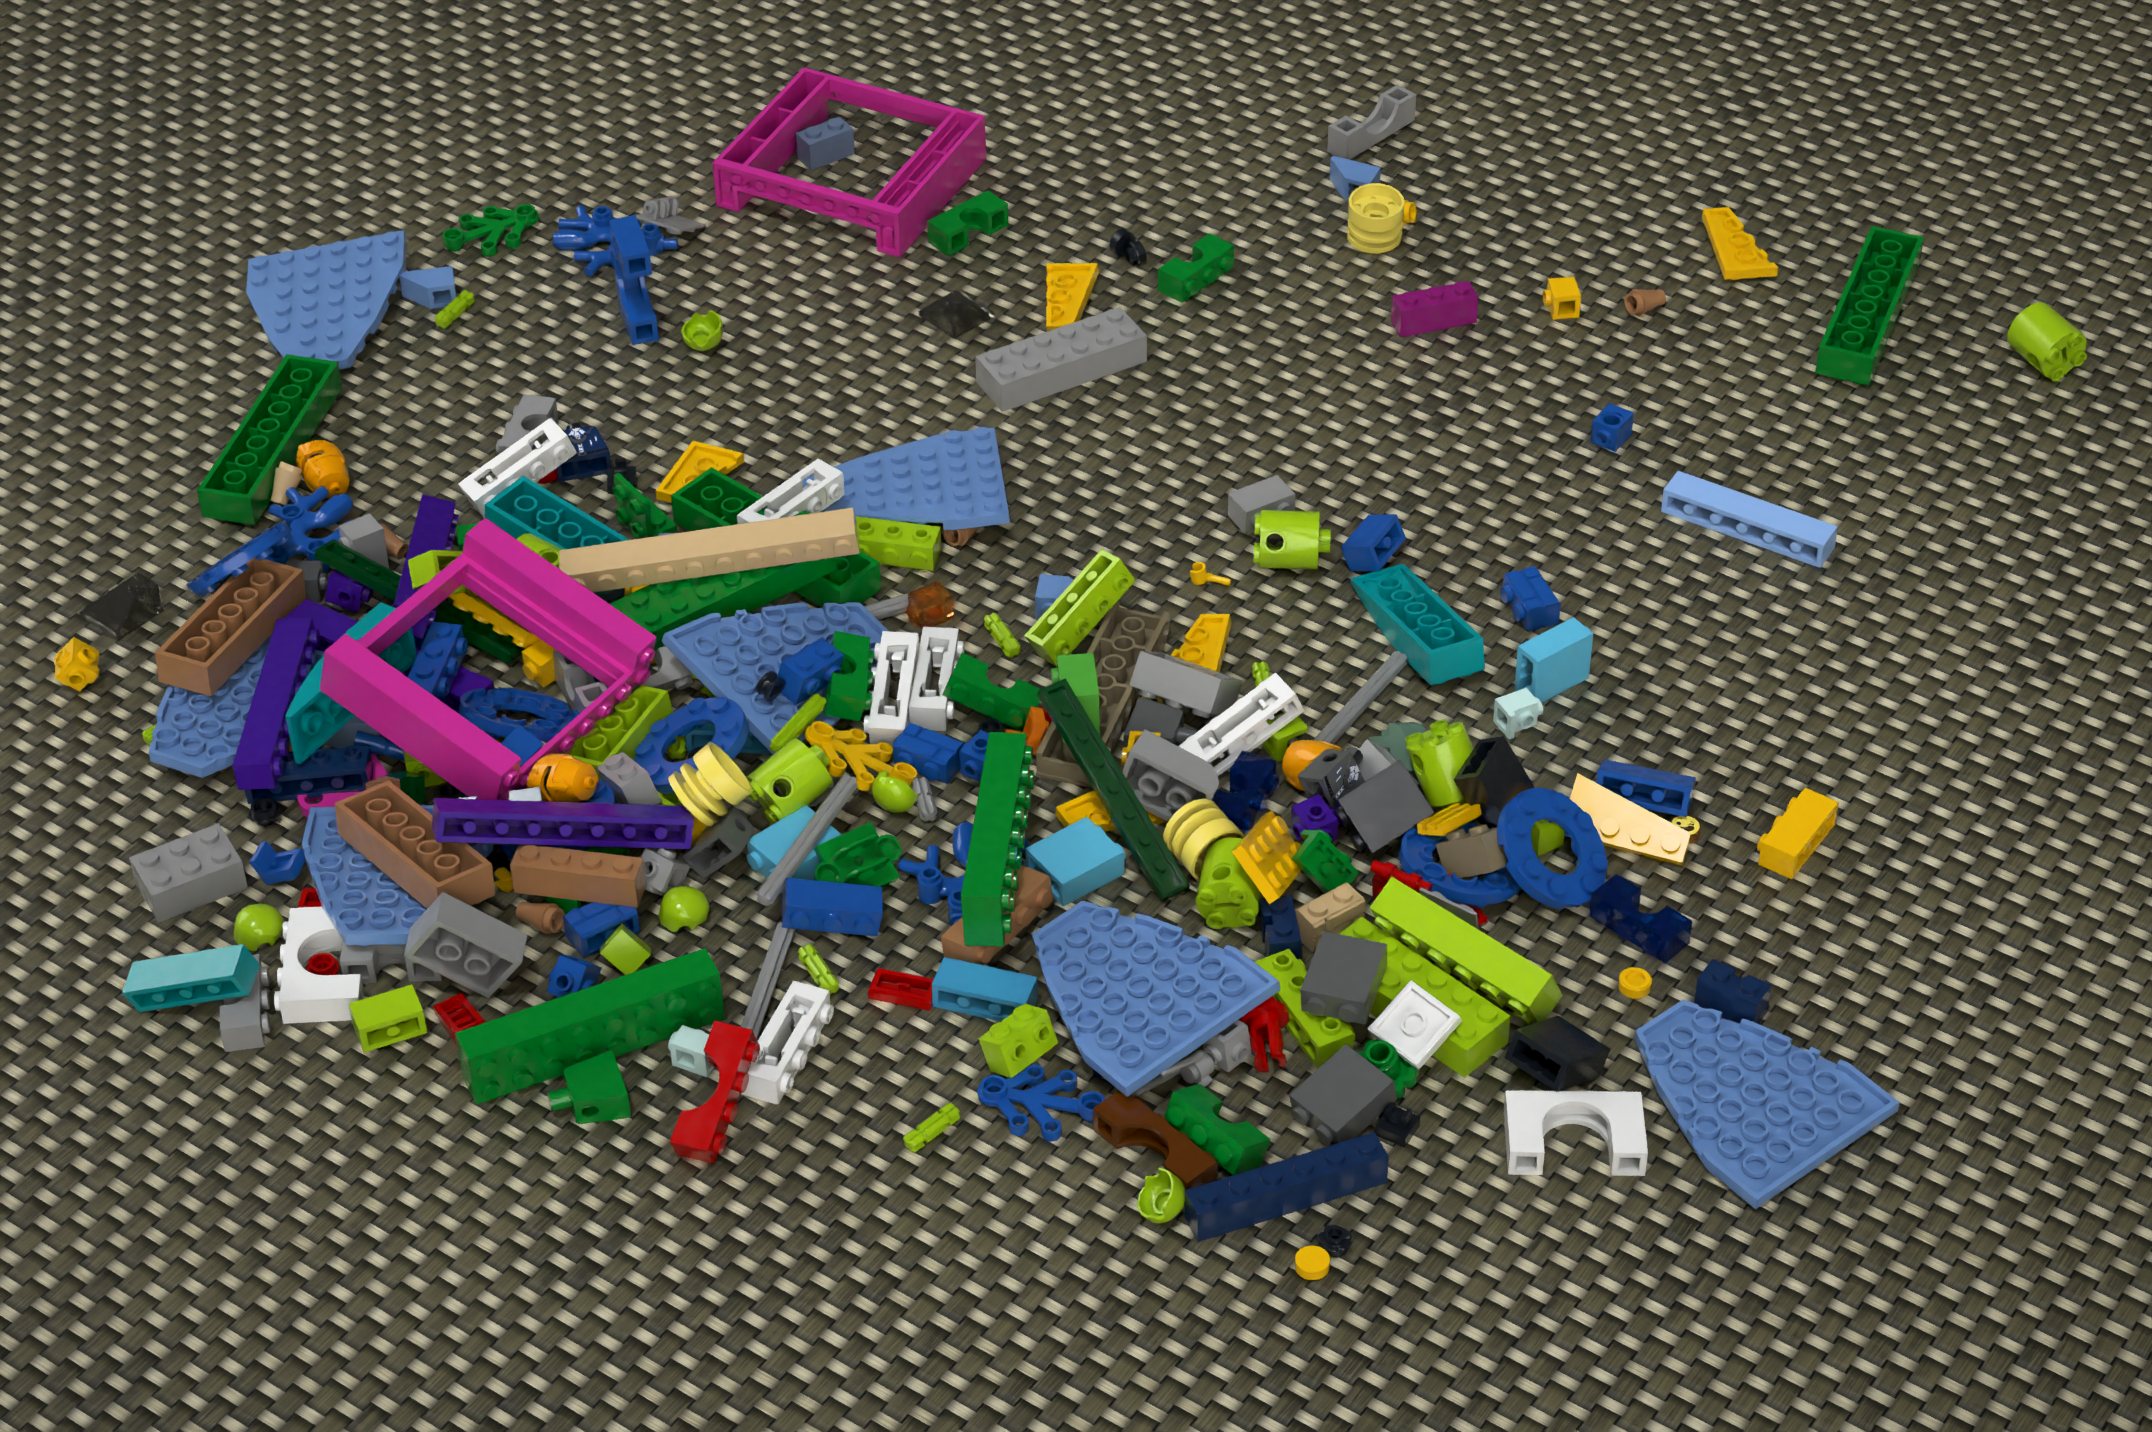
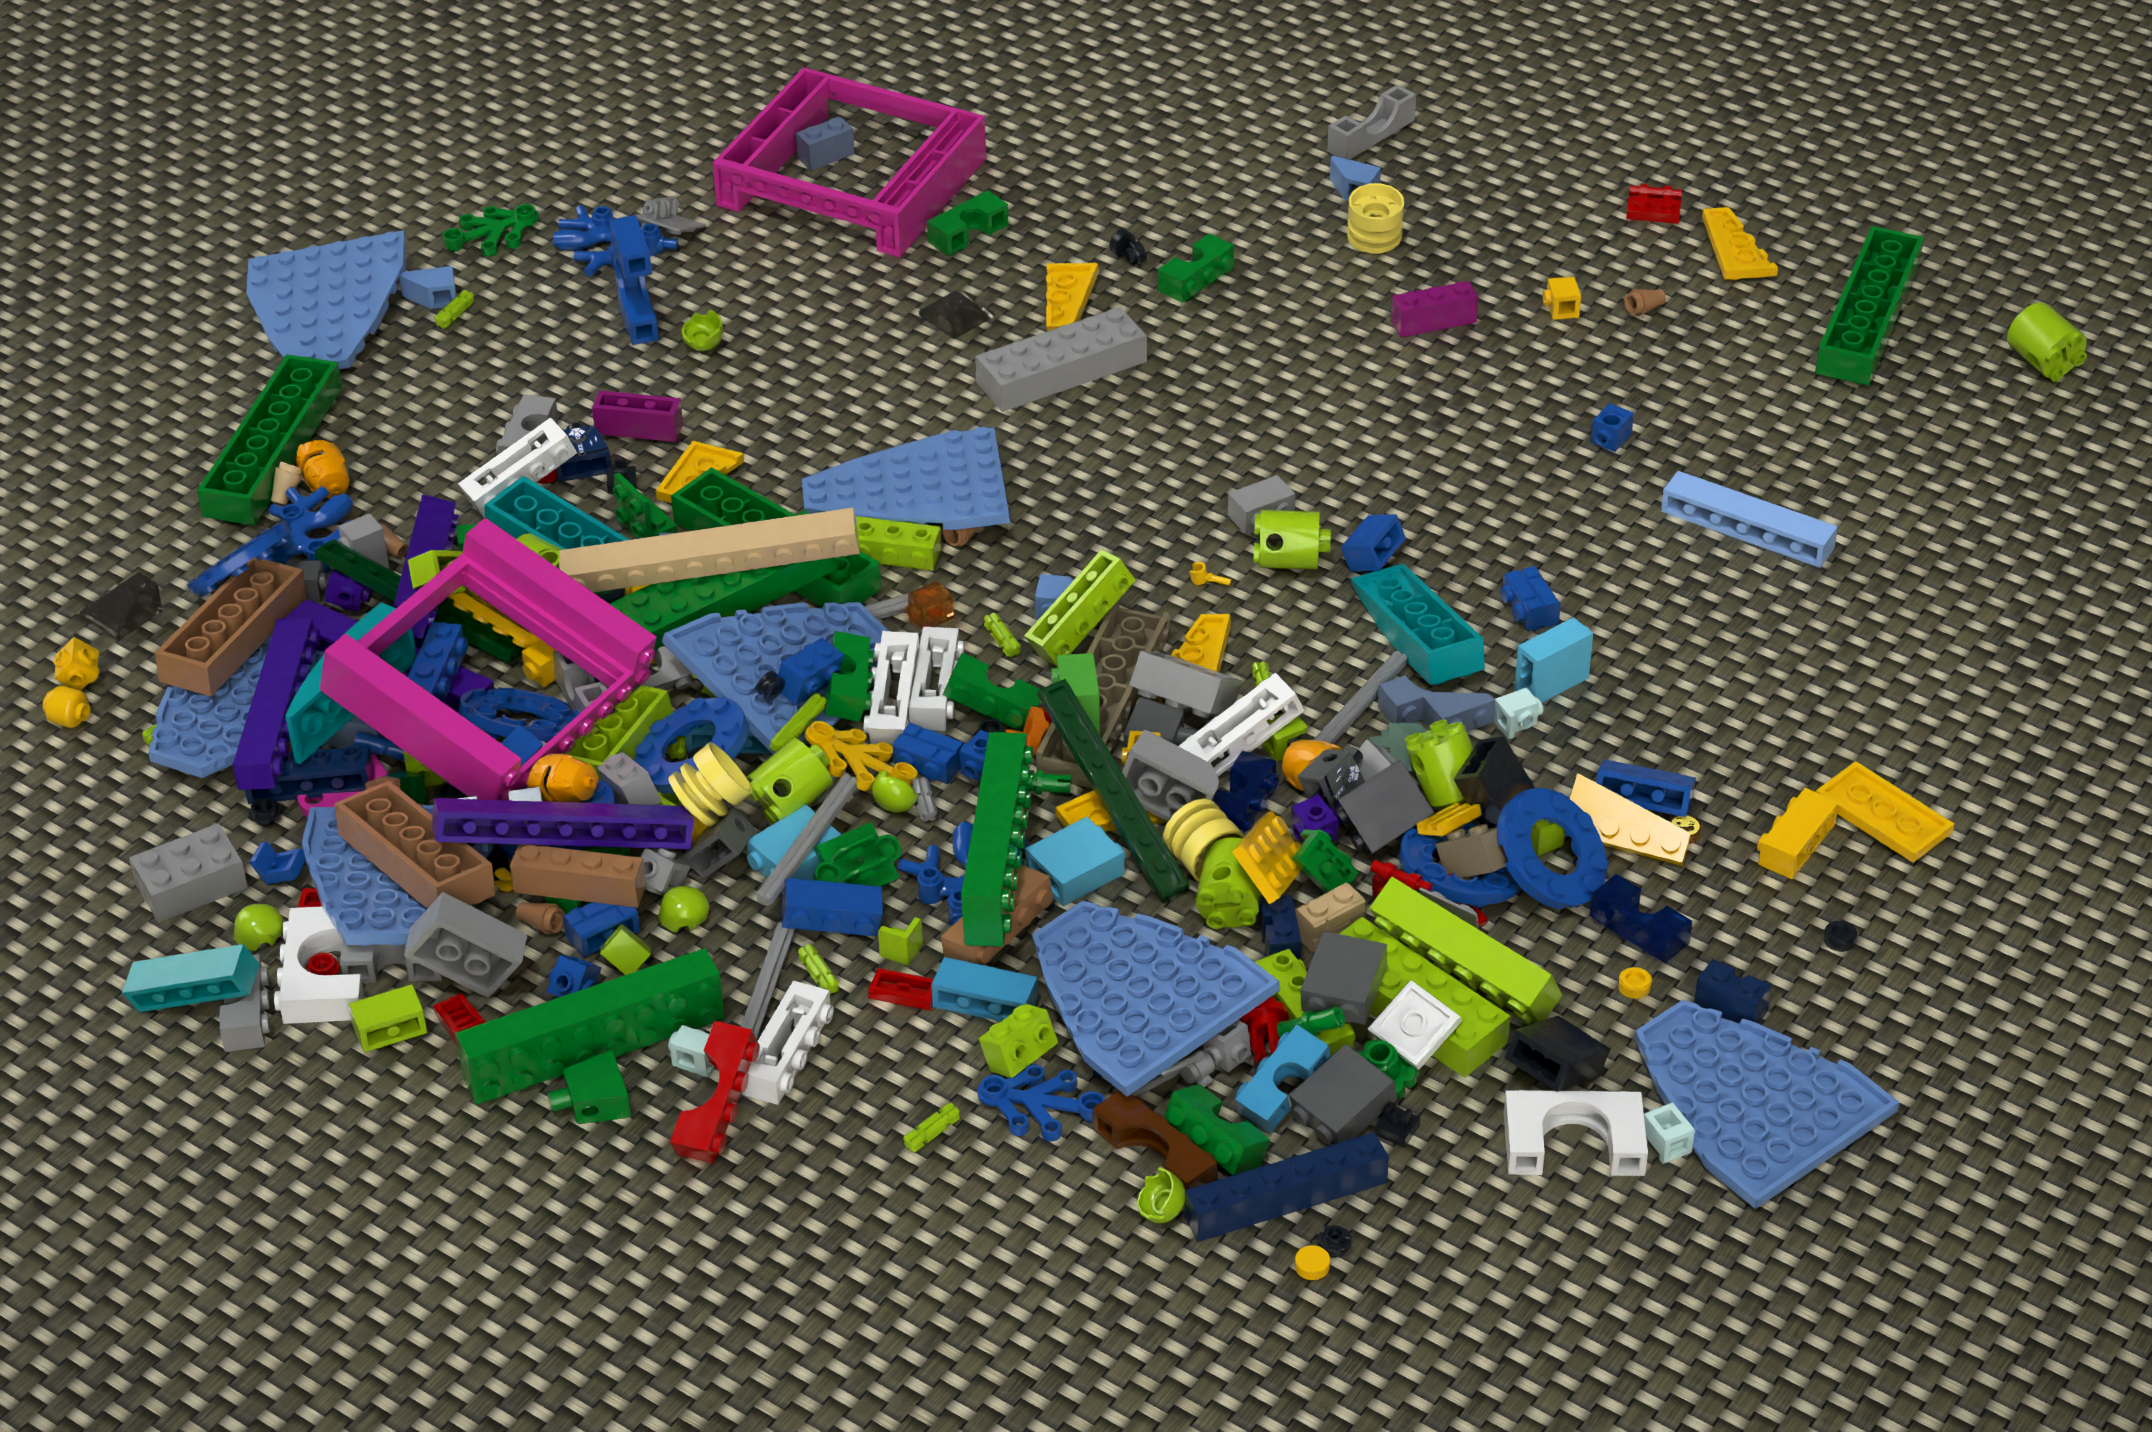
(66, 706): none -> yellow head
(638, 416): none -> magenta brick
(792, 498): white brick -> none
(901, 944): none -> lime panel
(1051, 782): none -> green pin
(1296, 1056): none -> dark azure arch
(1314, 1022): none -> green pin
(1406, 702): none -> sand blue arch
(1409, 212): yellow plate -> none
(1657, 209): none -> red plate
(1669, 1132): none -> light aqua brick
(1840, 936): none -> black tile
(1886, 812): none -> yellow plate

